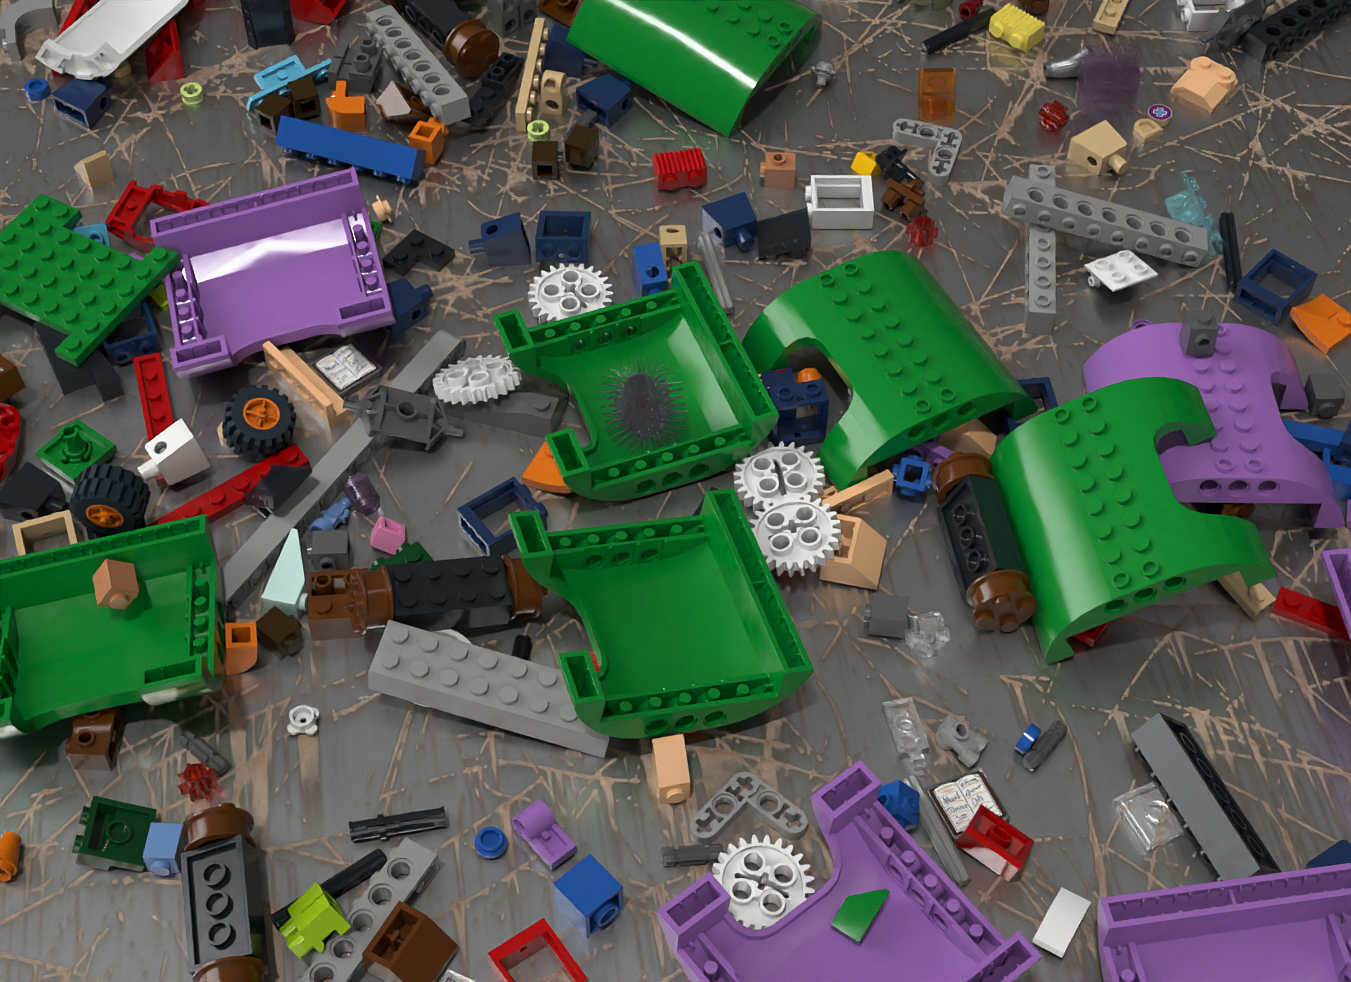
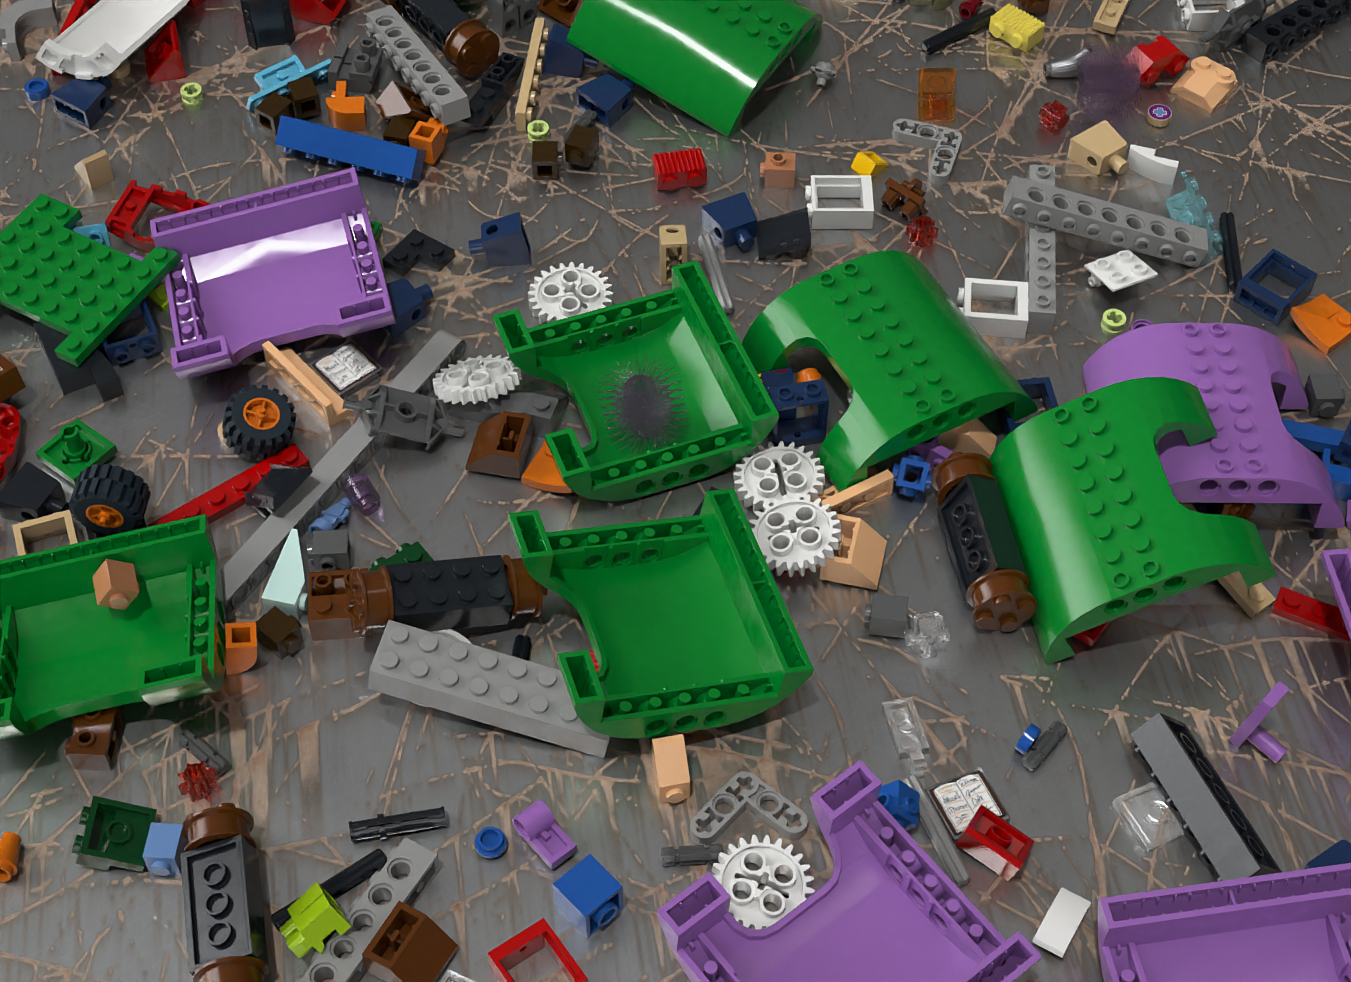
(154, 398): red plate -> none
(174, 455): white torso -> none
(303, 713): white plate -> none
(382, 209): light nougat plate -> none
(387, 535): bright pink slope -> none
(399, 130): none -> dark brown brick
(486, 504): dark blue window -> none
(502, 445): none -> reddish brown slope
(553, 240): dark blue window -> none
(554, 89): tan leg -> none
(652, 280): blue torso -> none
(858, 913): green slope -> none
(891, 159): black arm -> none
(958, 736): light grey plate -> none
(996, 290): none -> white window
(1113, 321): none -> yellowish green bush
(1146, 130): tan tile -> none
(1152, 167): none -> white slope
(1157, 57): none -> red brick
(1199, 332): dark grey brick -> none
(1254, 733): none -> medium lavender piece

